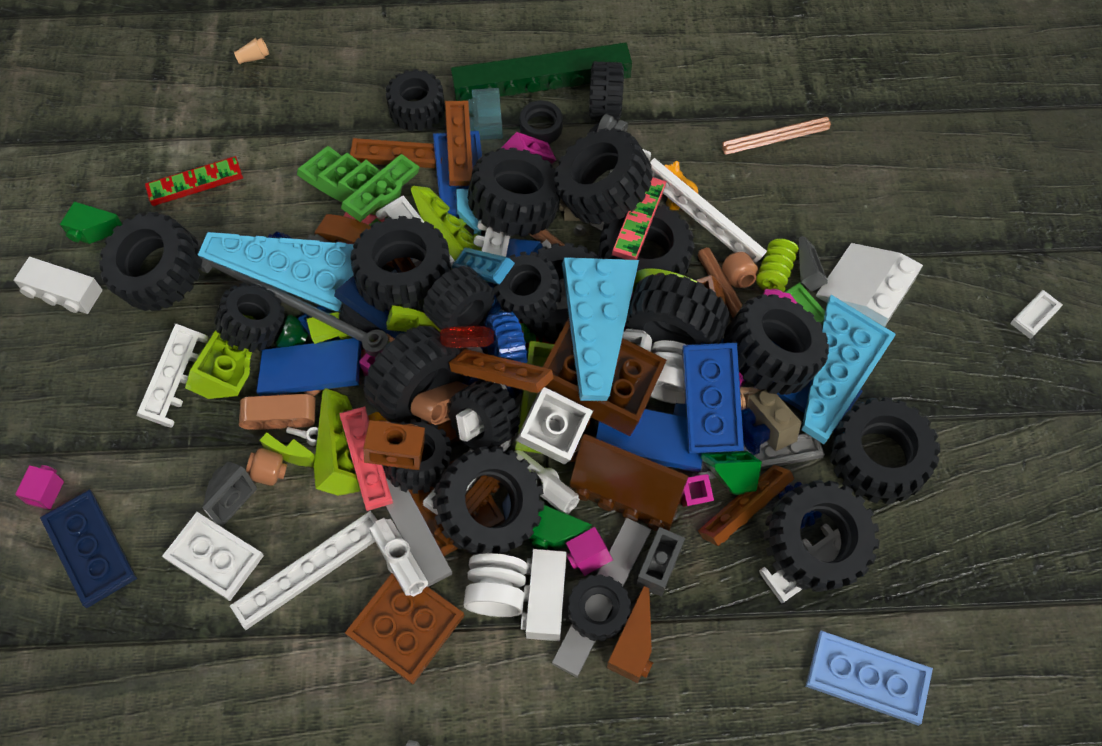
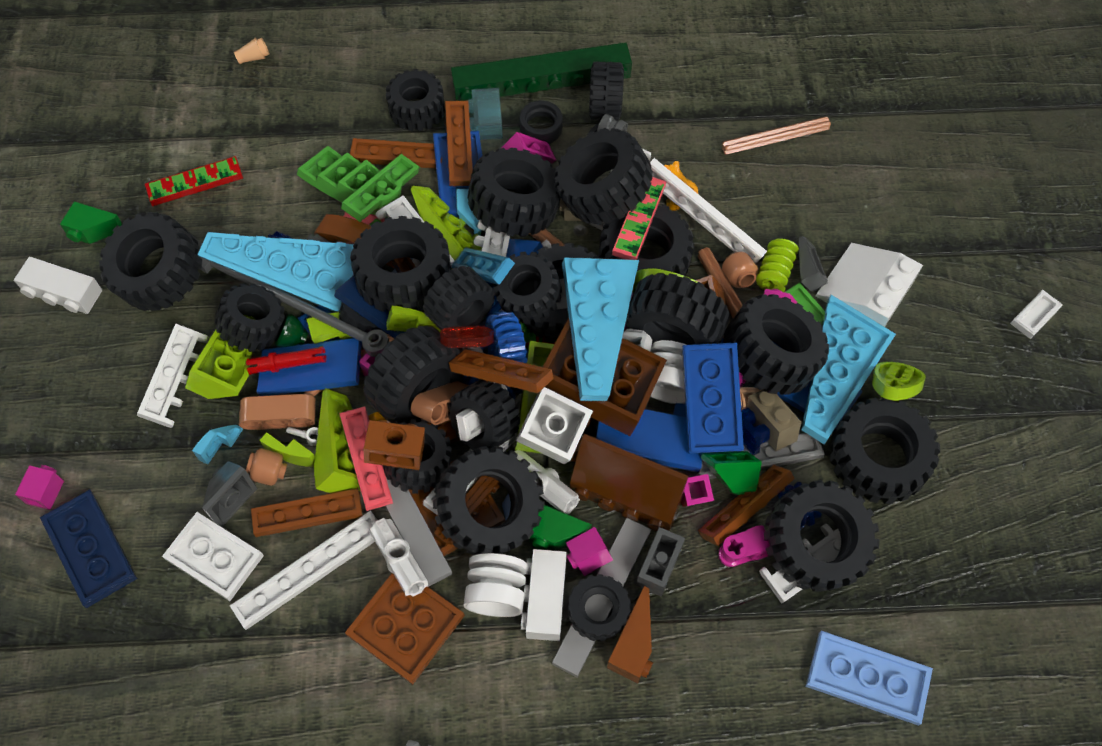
(213, 439): none -> medium azure slope
(275, 361): none -> red pin
(306, 512): none -> dark orange plate
(748, 544): none -> dark pink piece
(893, 388): none -> lime piece

